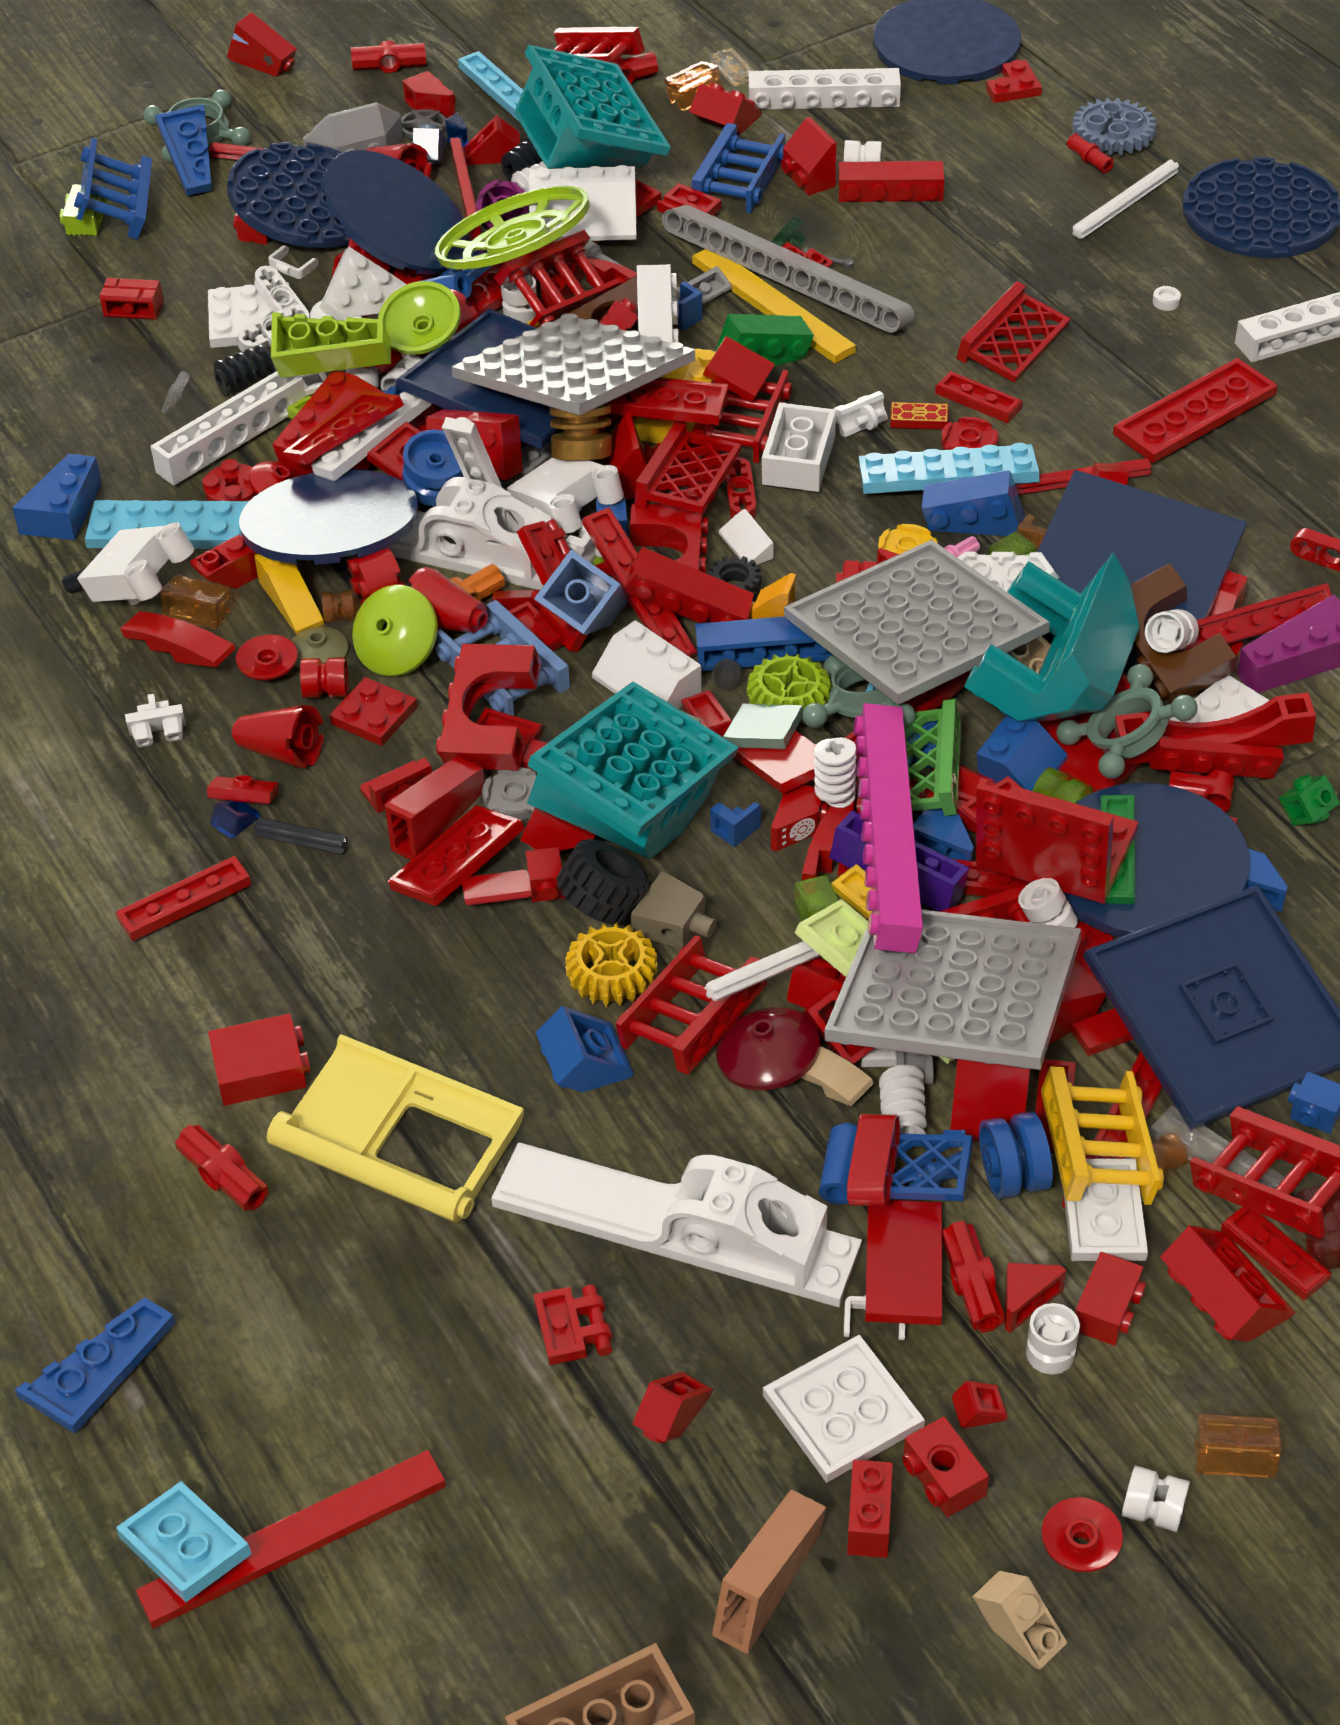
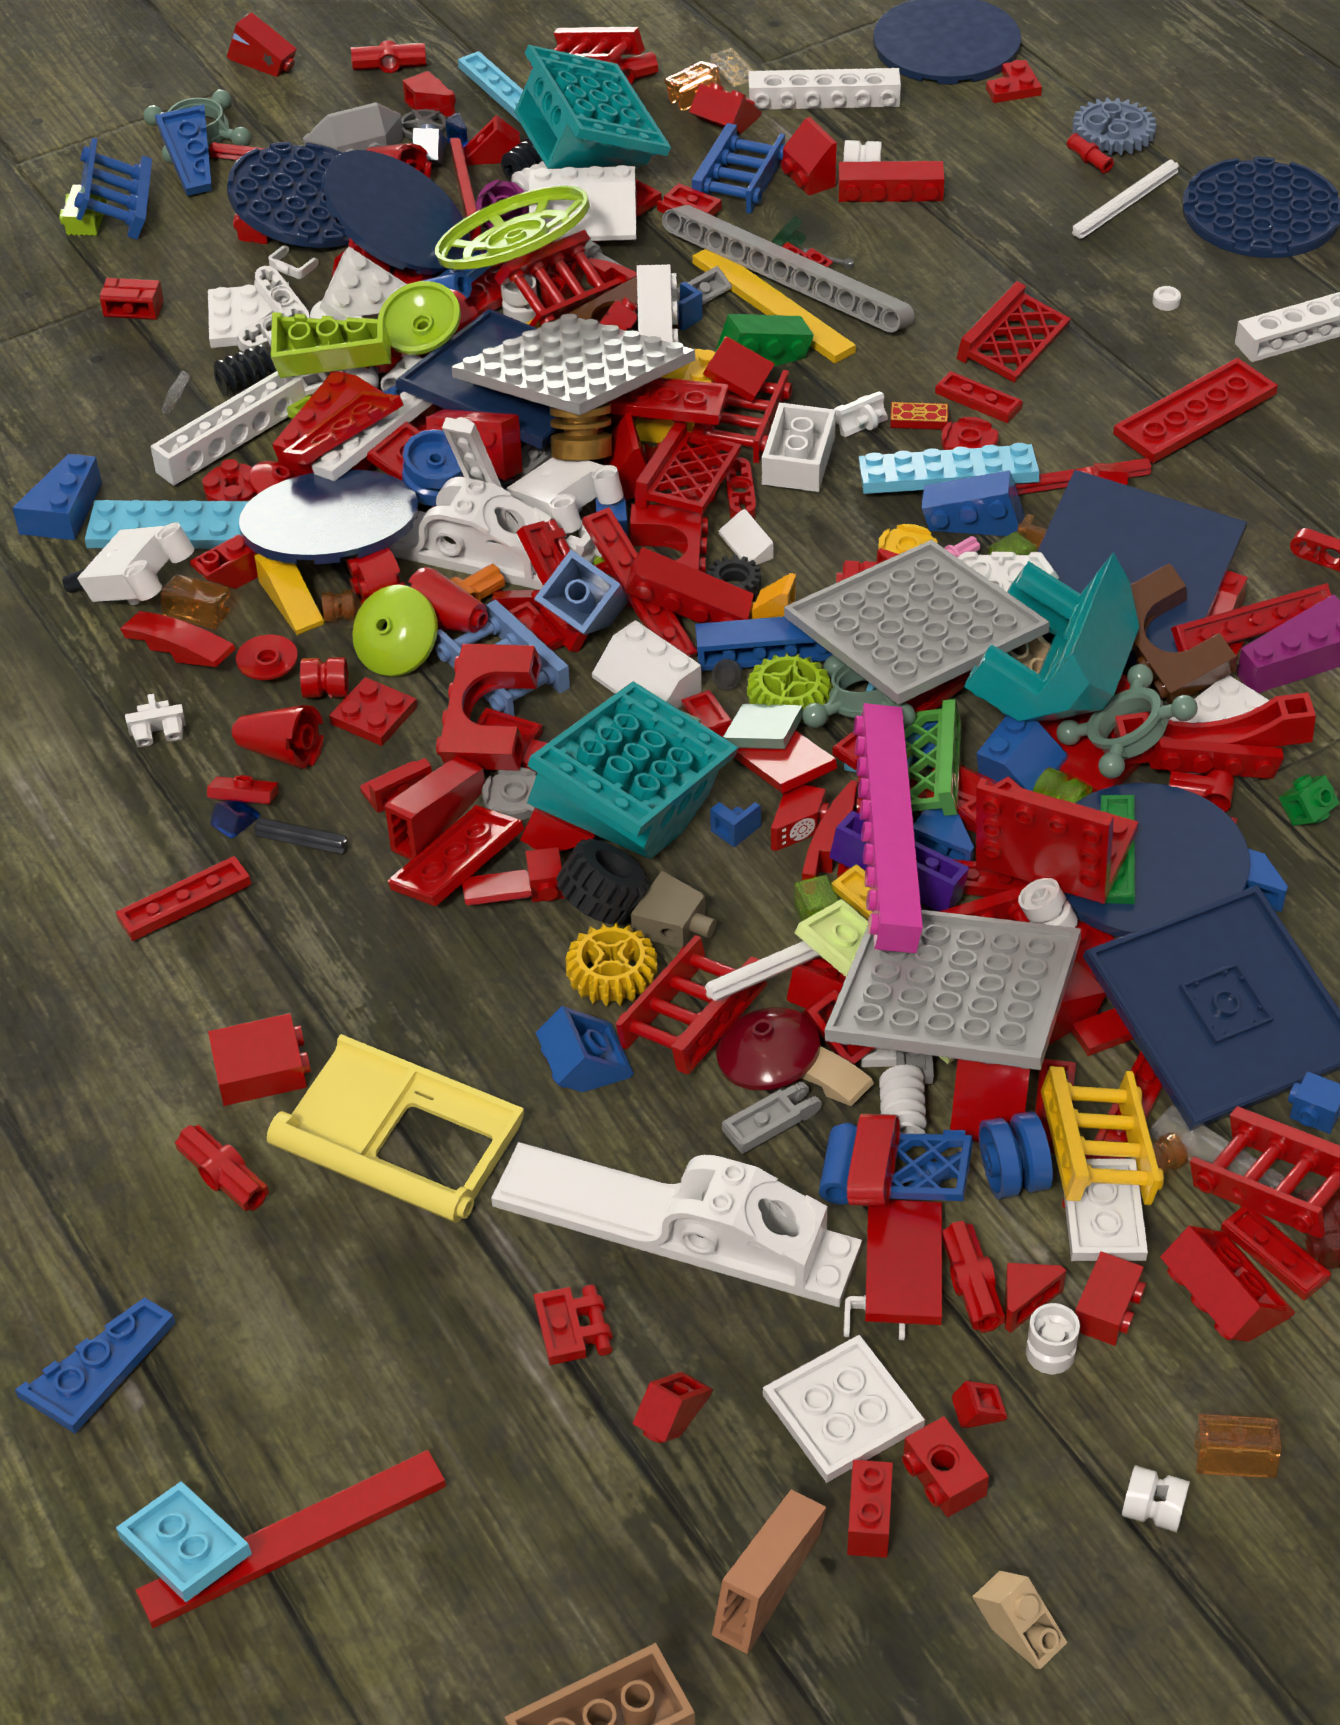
(320, 643): olive dish -> none
(770, 1117): none -> light grey hinge
(835, 771): white piece -> none
(1086, 1520): red dish -> none
(1171, 630): white wheel -> none

